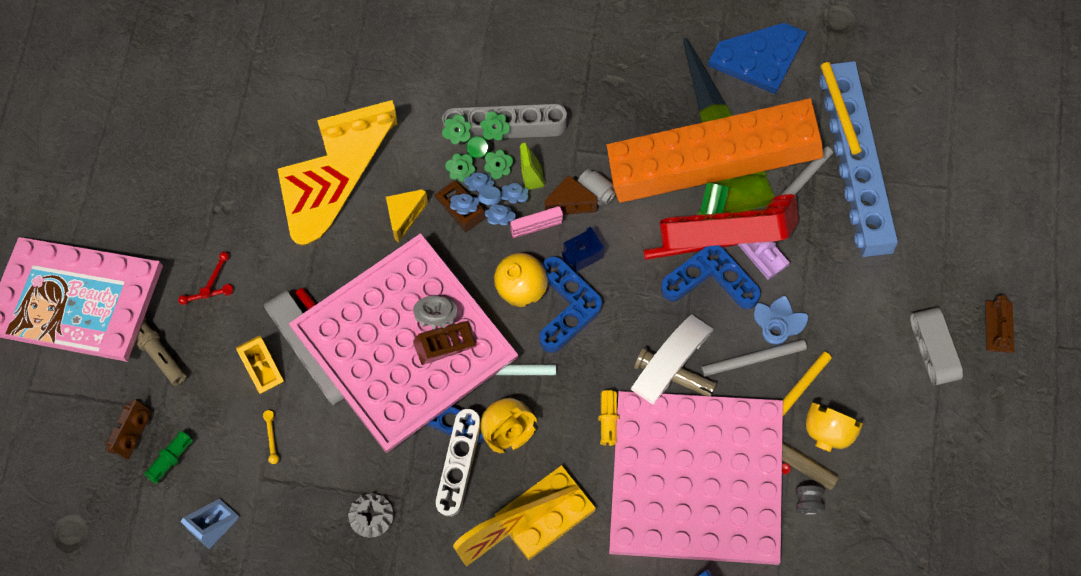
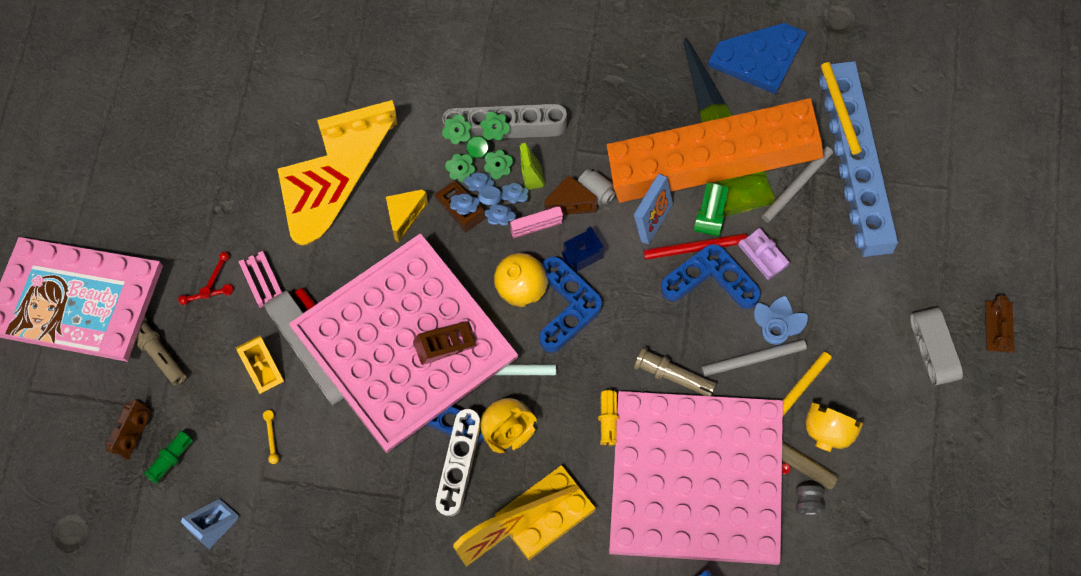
(253, 262): none -> bright pink tile
(379, 523): light grey gear -> none
(432, 305): light grey gear -> none
(653, 209): none -> medium blue tile
(671, 358): white slope -> none
(729, 228): beam -> none

